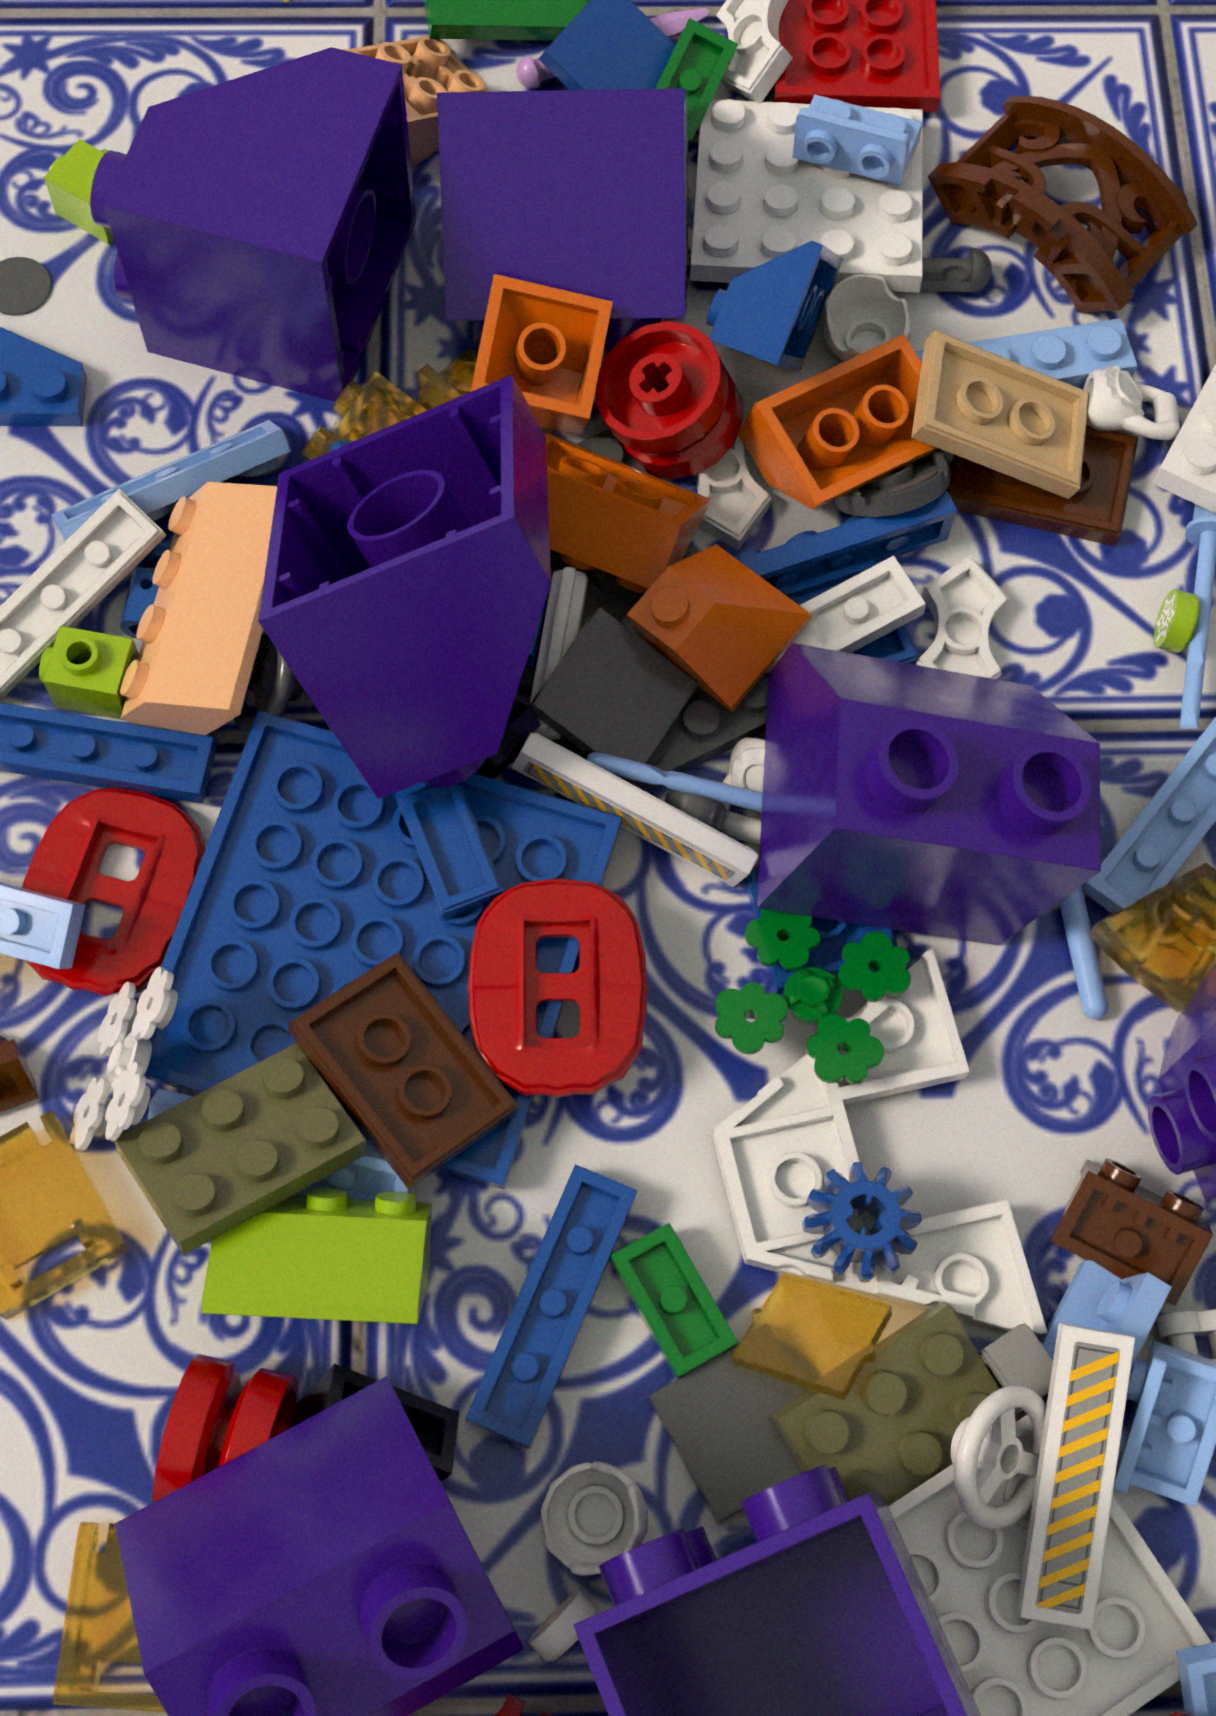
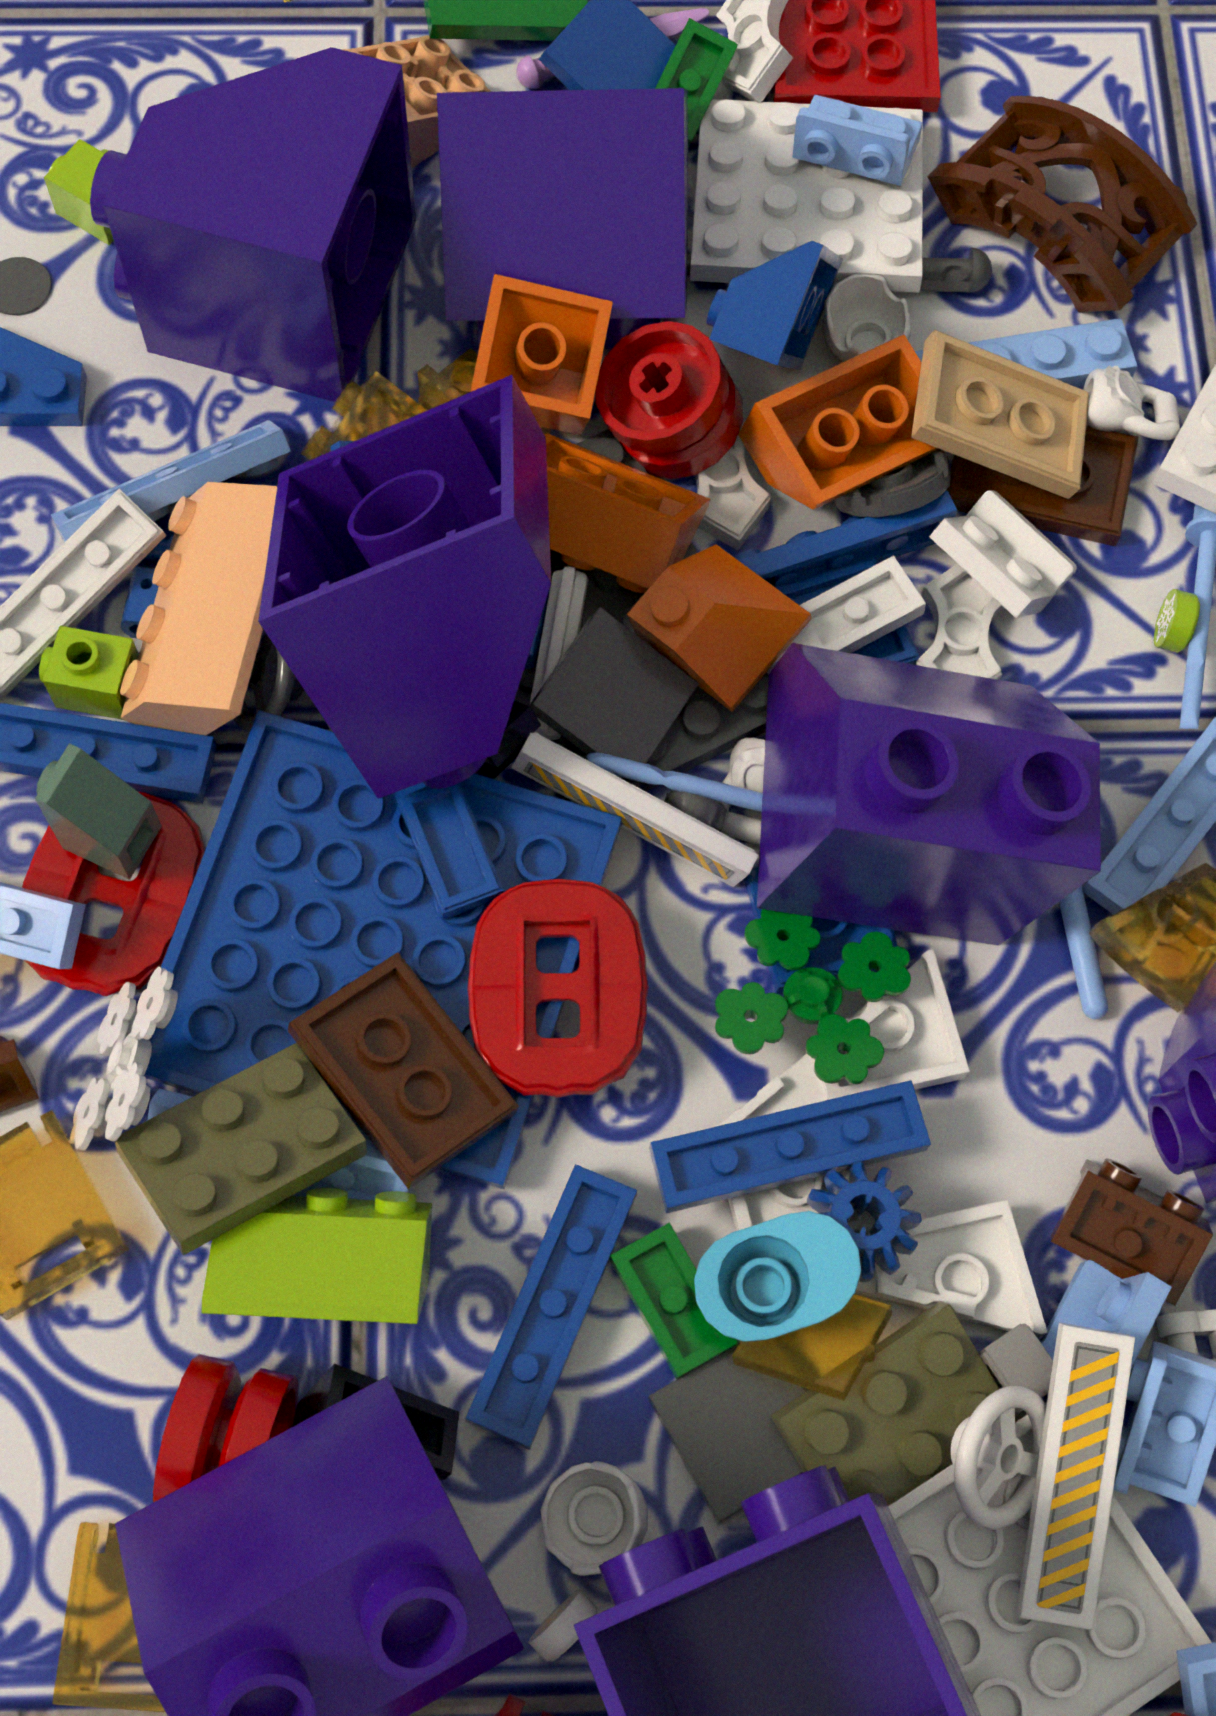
(96, 812): none -> sand green slope
(777, 1276): none -> medium azure piece
(788, 1146): none -> blue plate
(1005, 554): none -> white bracket

